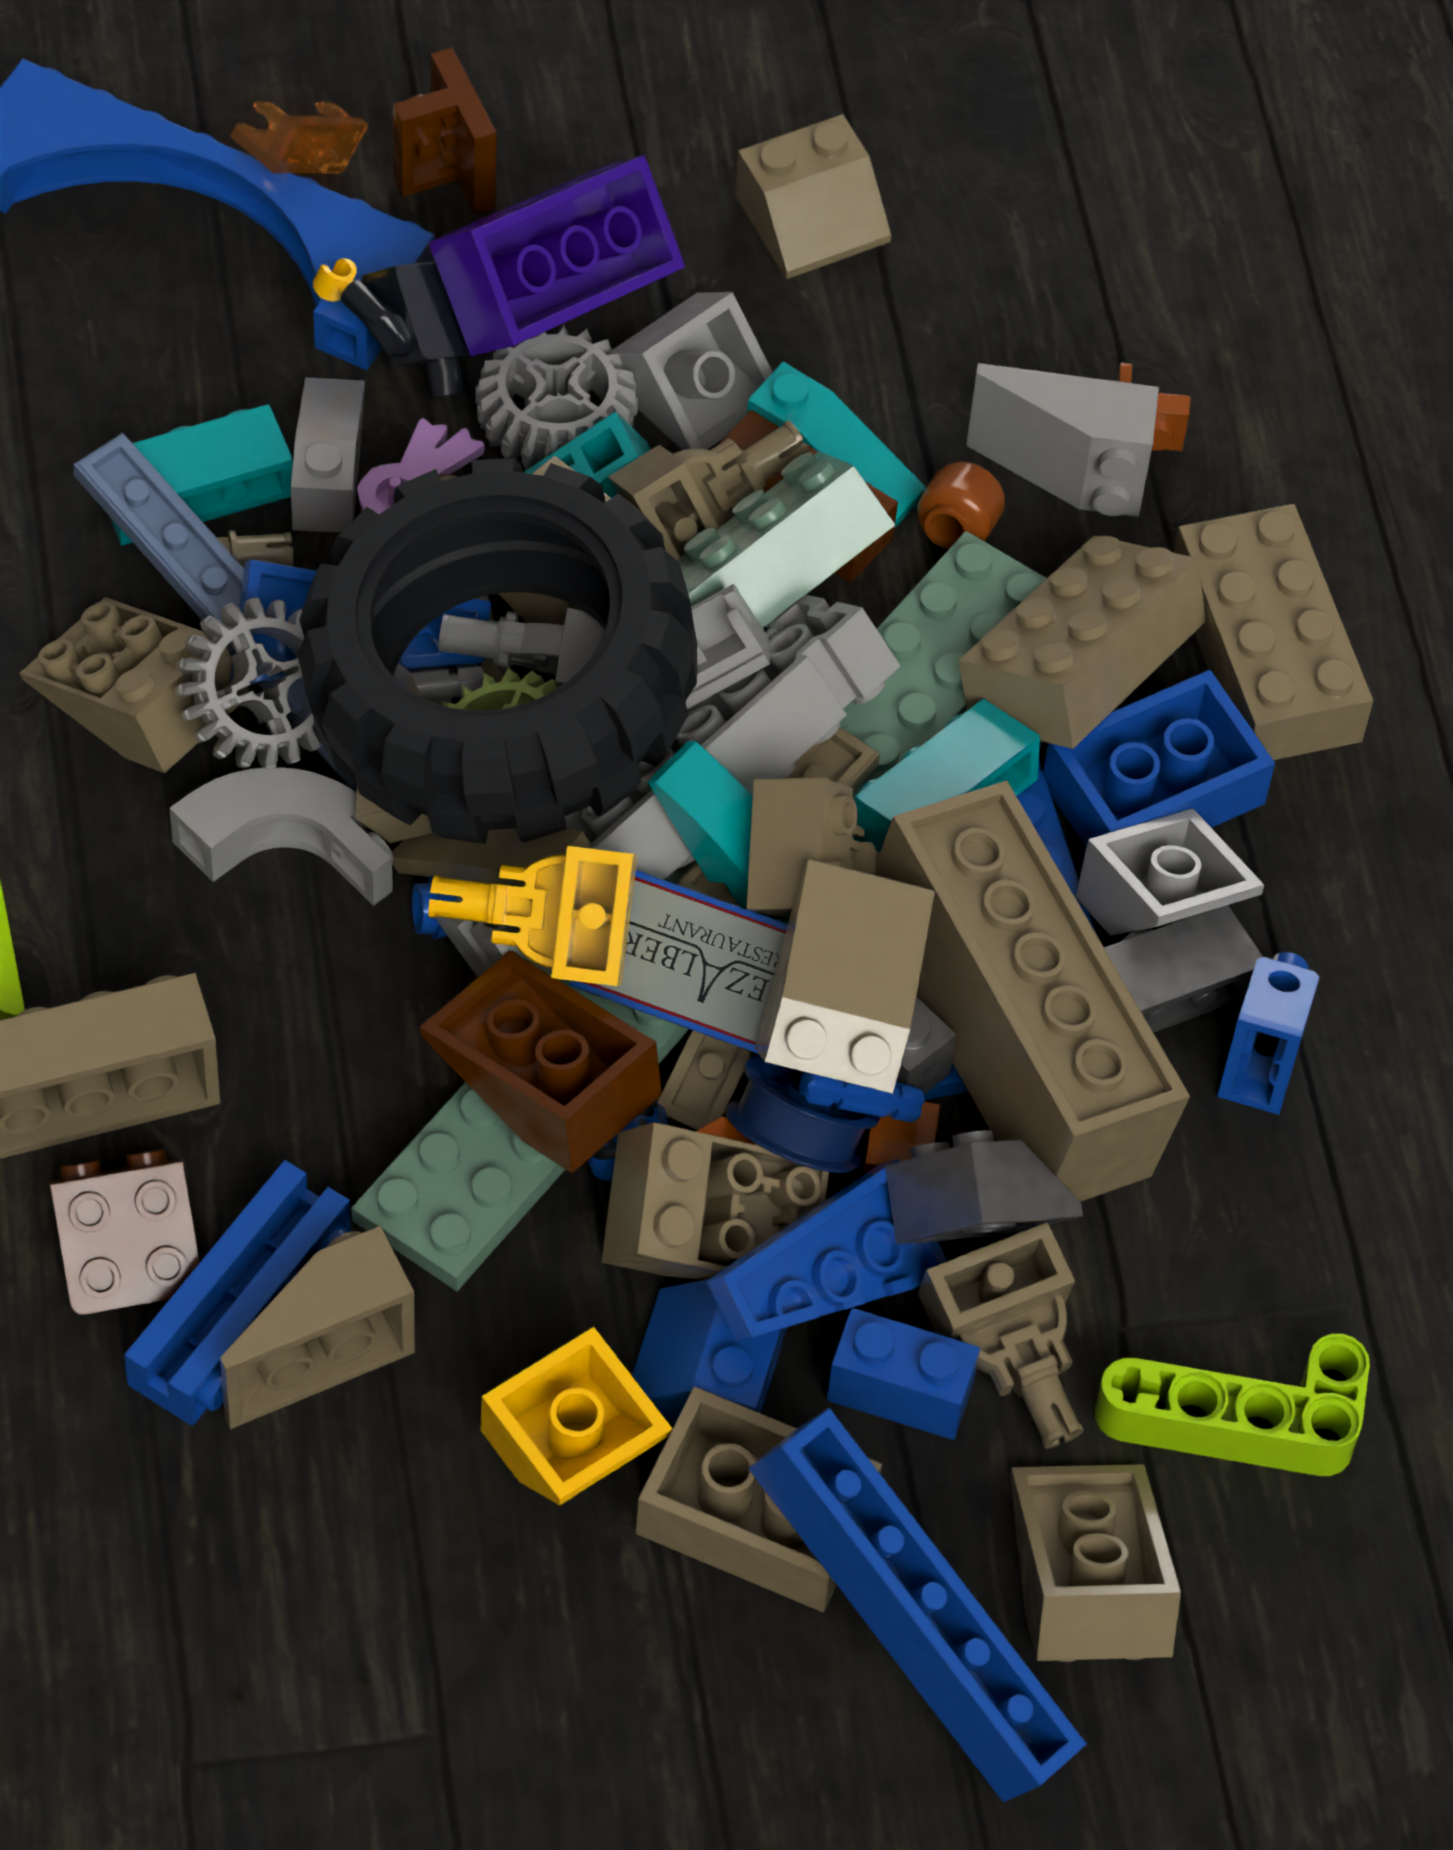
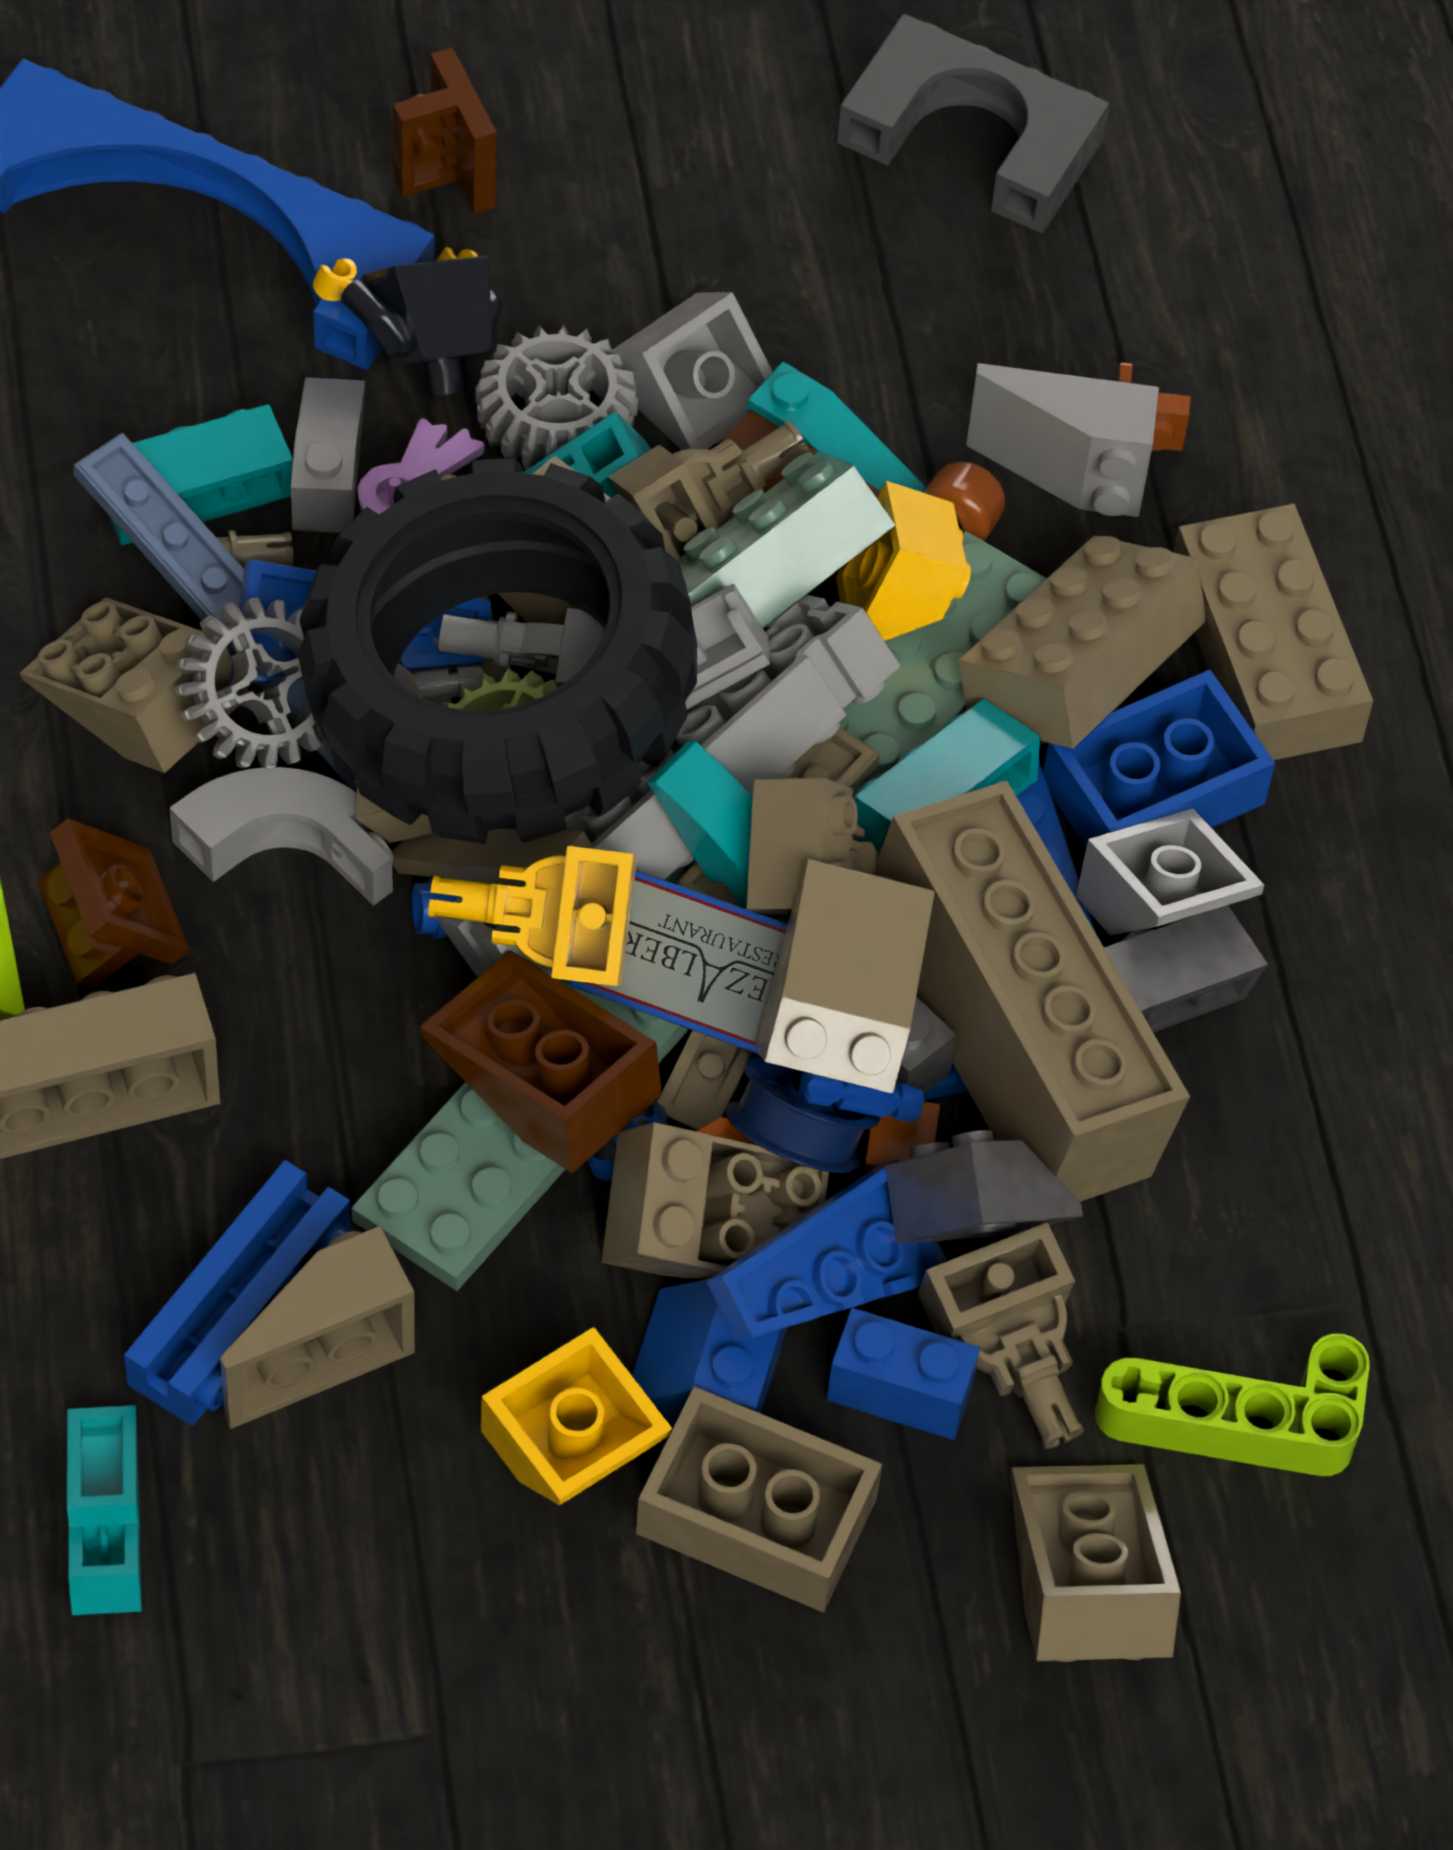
(103, 1510): none -> teal slope
(108, 903): none -> reddish brown bracket
(124, 1231): bracket -> none
(302, 142): clear orange hinge -> none
(556, 255): dark purple brick -> none
(812, 196): dark tan slope -> none
(911, 569): none -> yellow slope
(917, 1606): blue brick -> none
(932, 69): none -> dark grey arch
(1278, 1006): blue torso -> none

